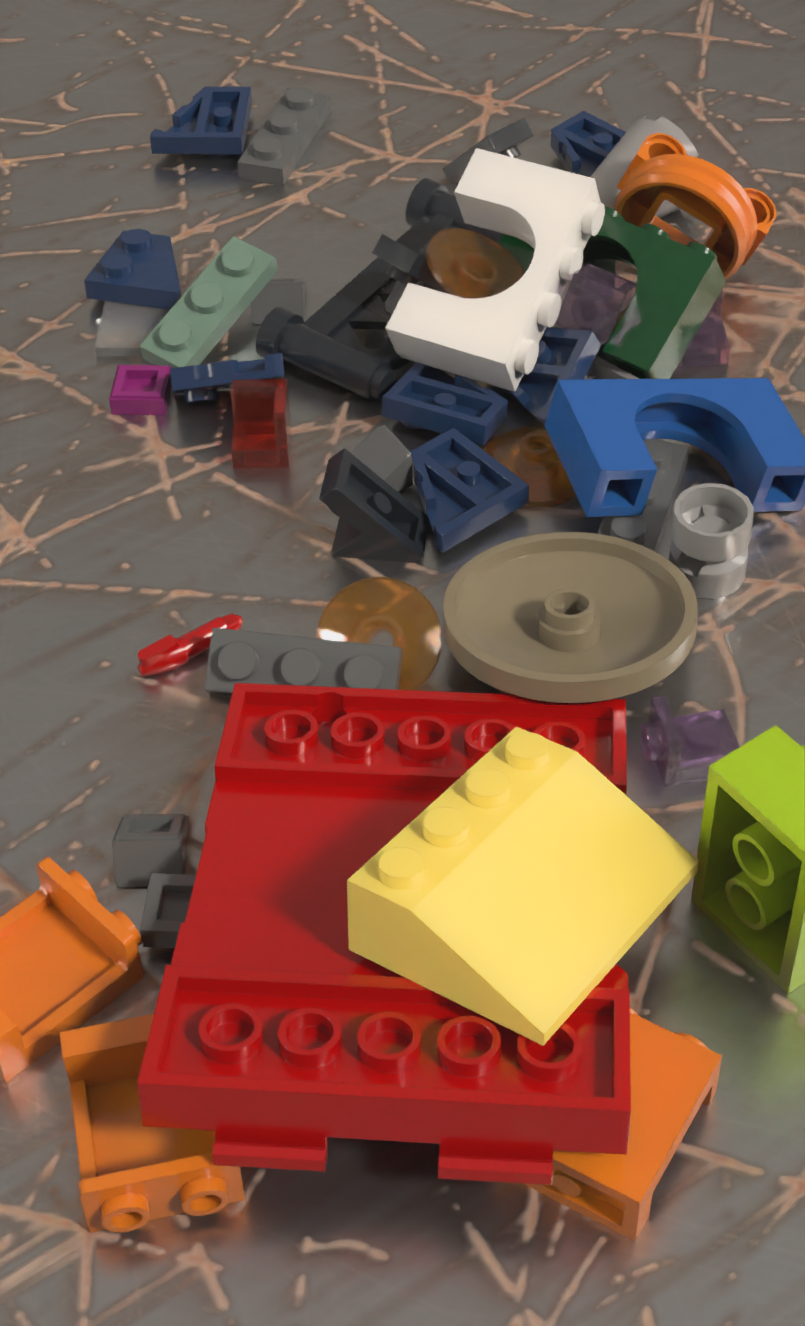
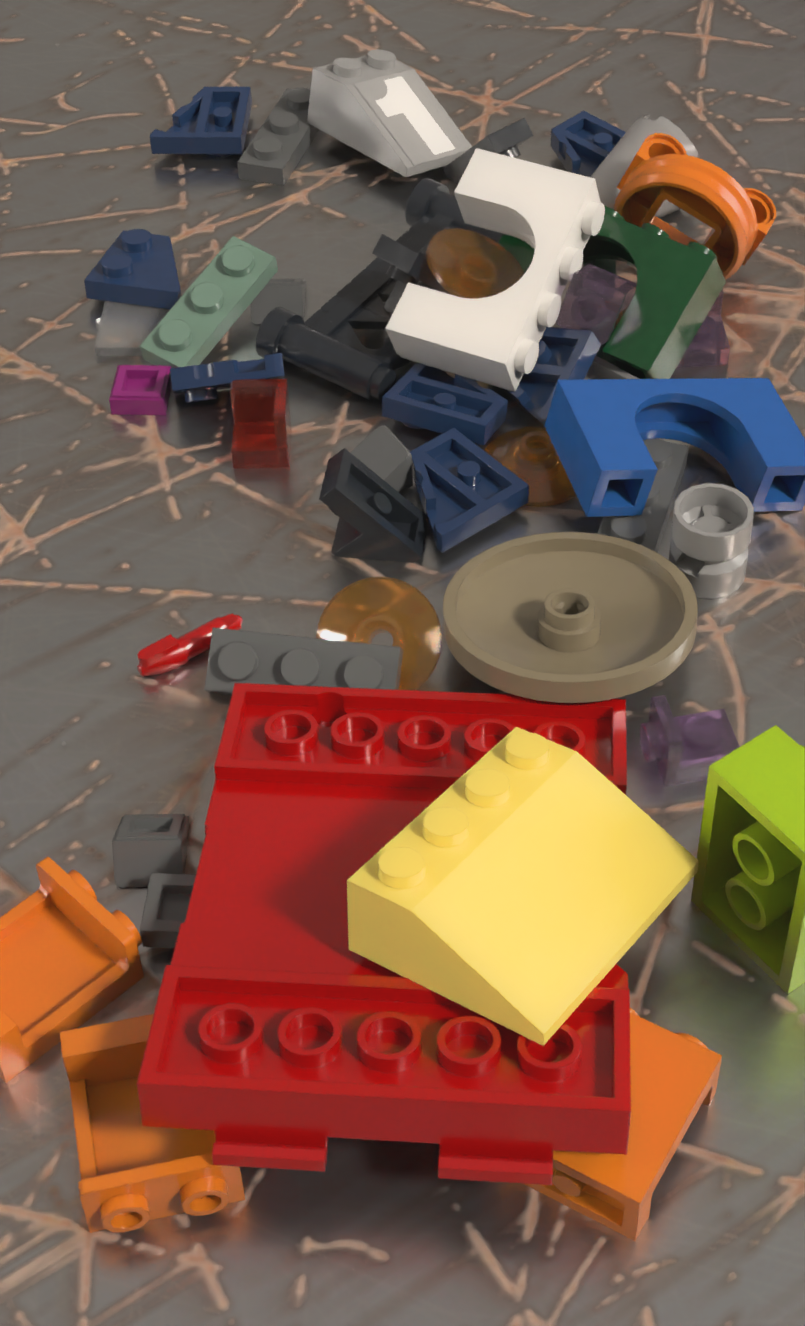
(384, 113): none -> light grey slope

